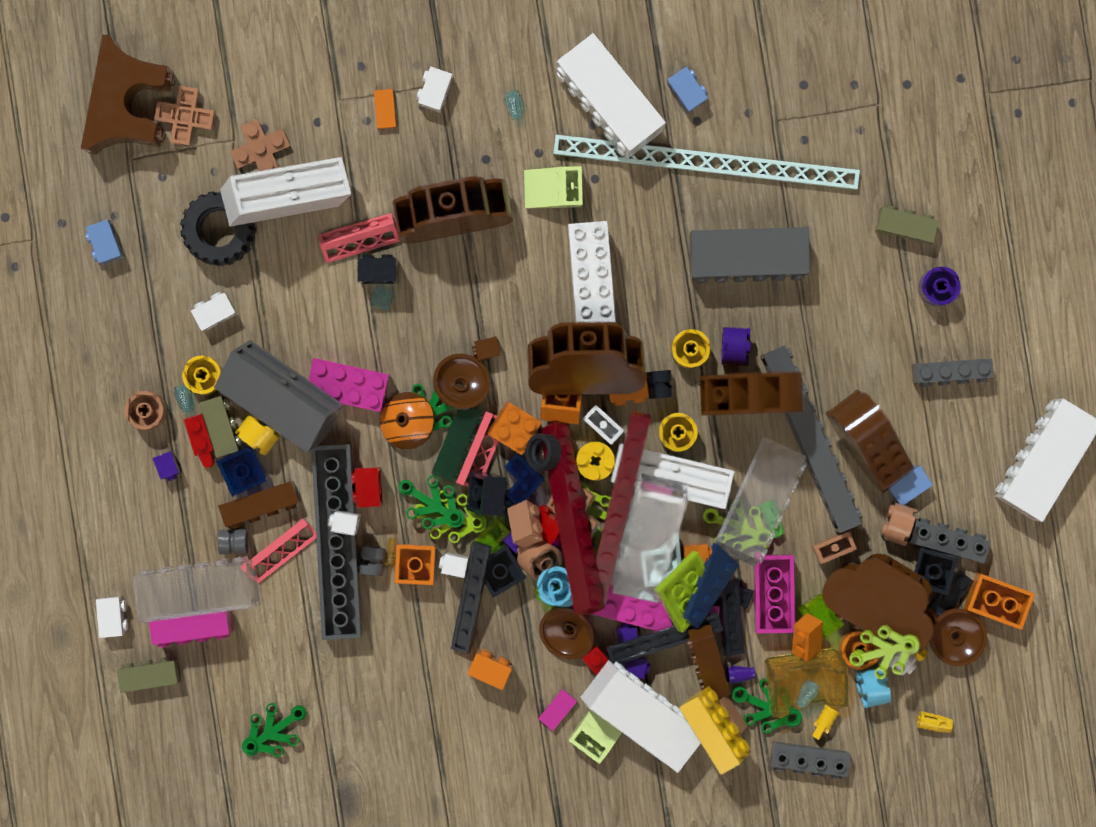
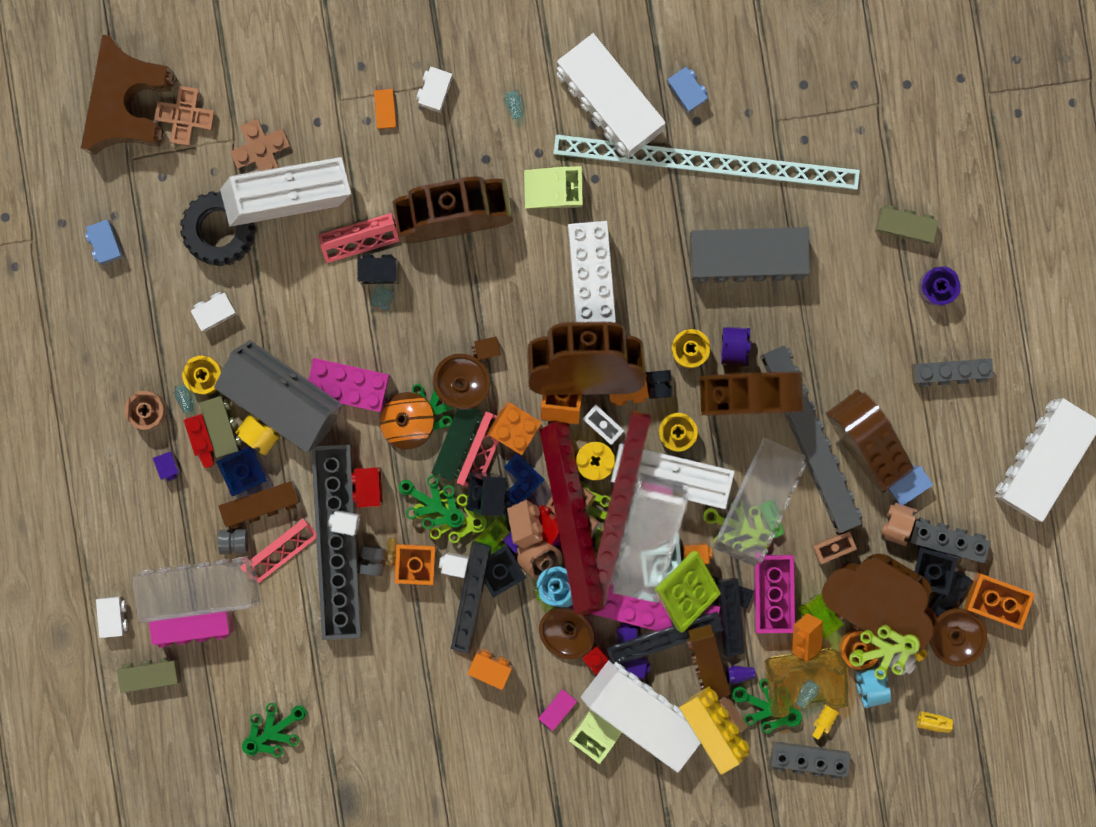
(553, 452): black tyre -> none
(710, 586): dark blue wing -> none

